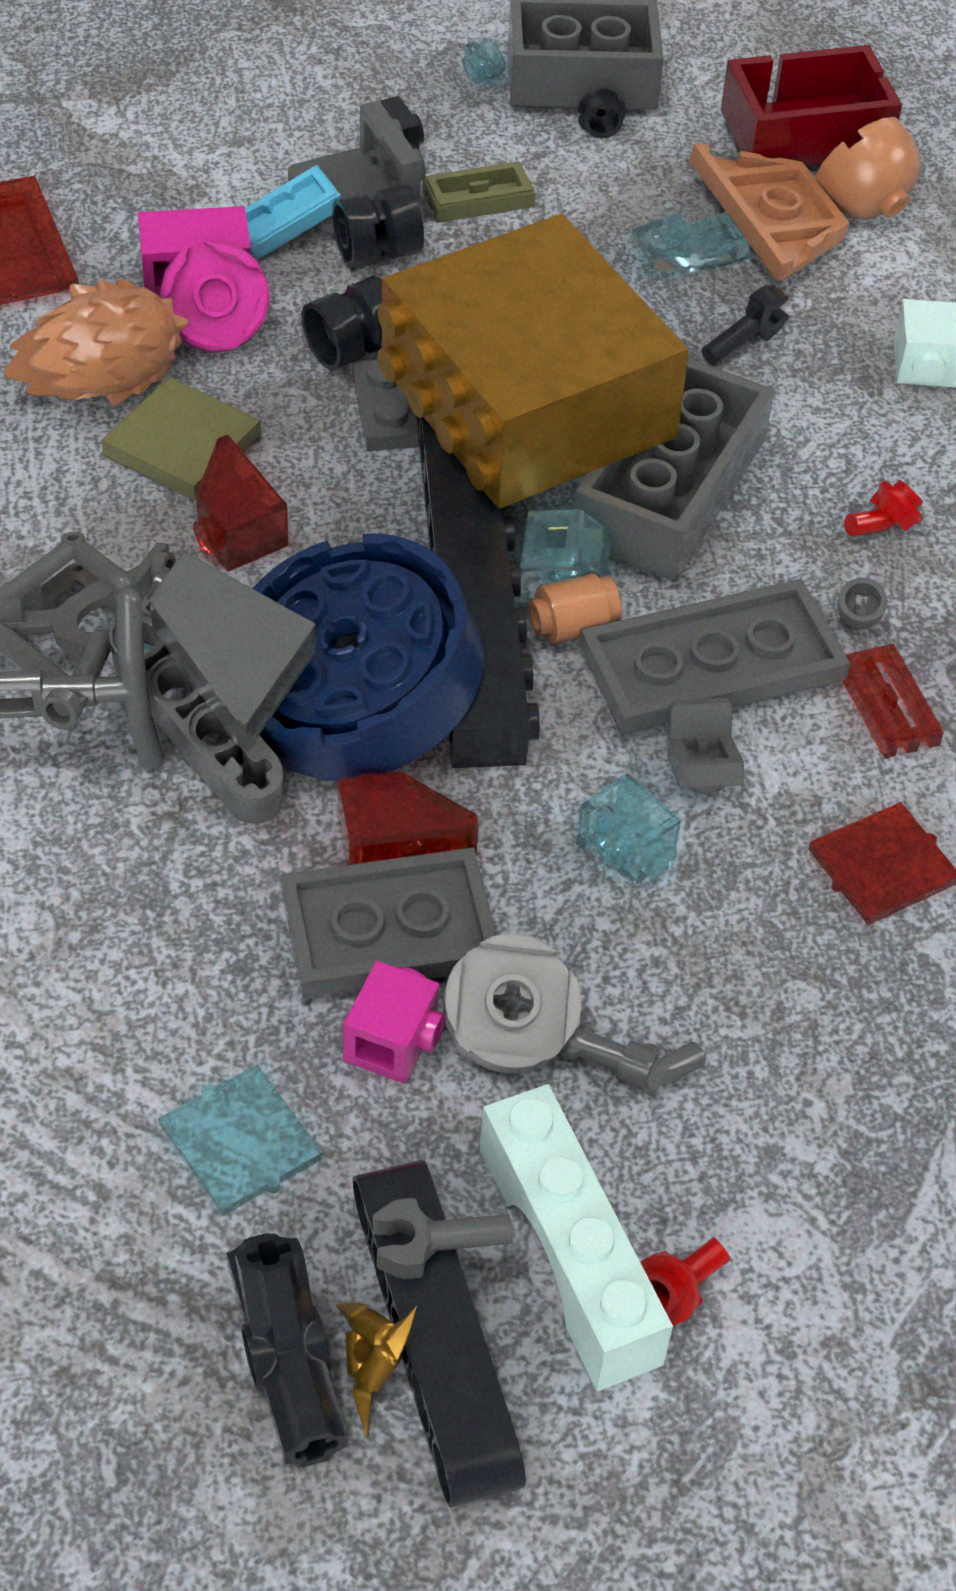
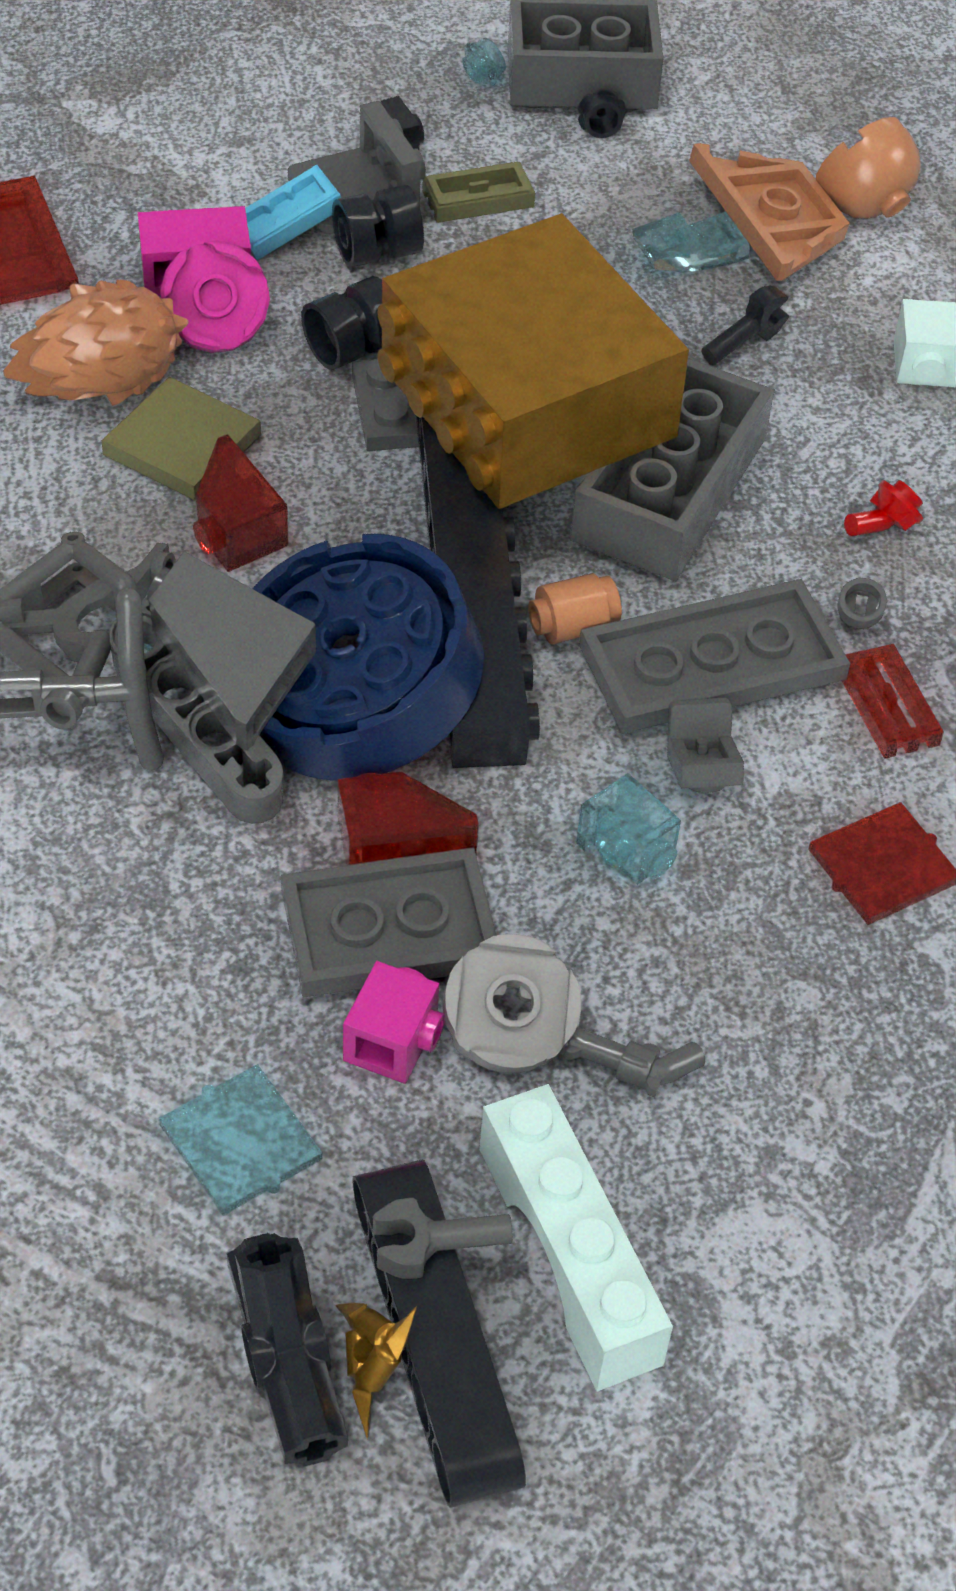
(562, 552): clear light blue brick -> none
(678, 1279): red plate -> none
(815, 102): dark red piece -> none

